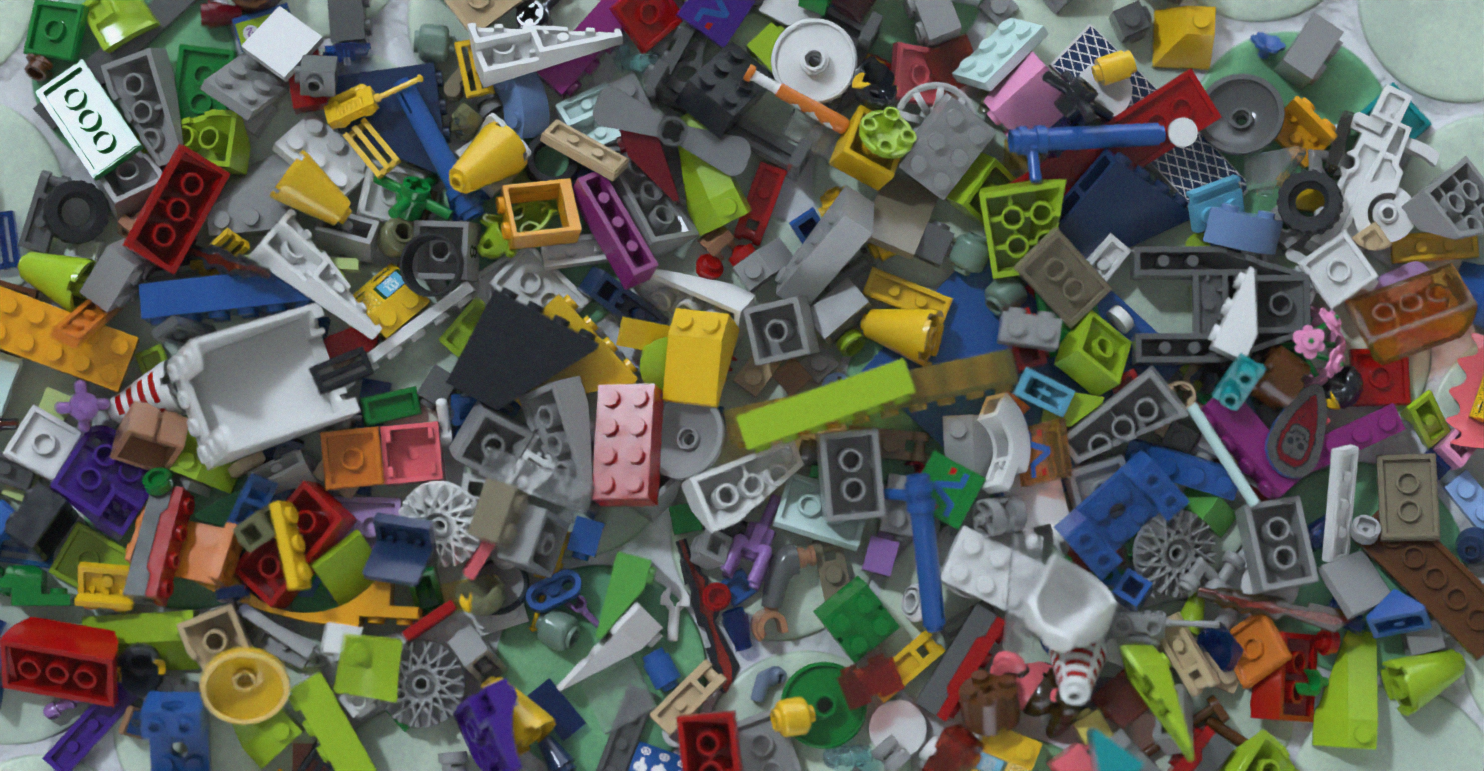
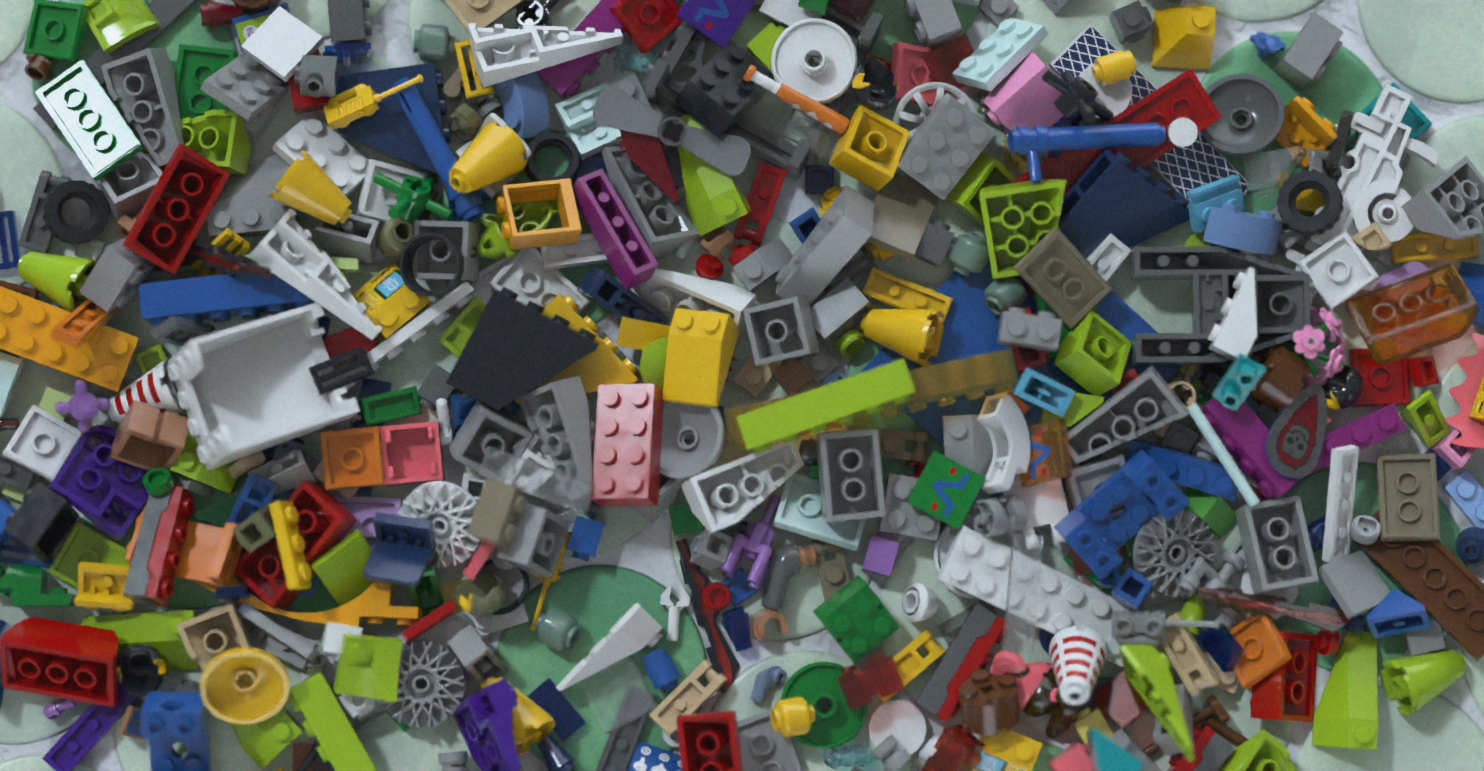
(357, 131): yellow tile -> none
(554, 591): blue plate -> none
(580, 607): medium lavender hand -> none
(584, 150): tan tile -> none
(625, 587): bright green slope -> none
(818, 179): none -> dark blue tile
(887, 133): lime dish -> none
(921, 509): blue cylinder -> none
(1068, 606): white piece -> none
(1120, 319): white tile -> none
(1314, 684): green piece -> none
(1423, 371): none -> red plate

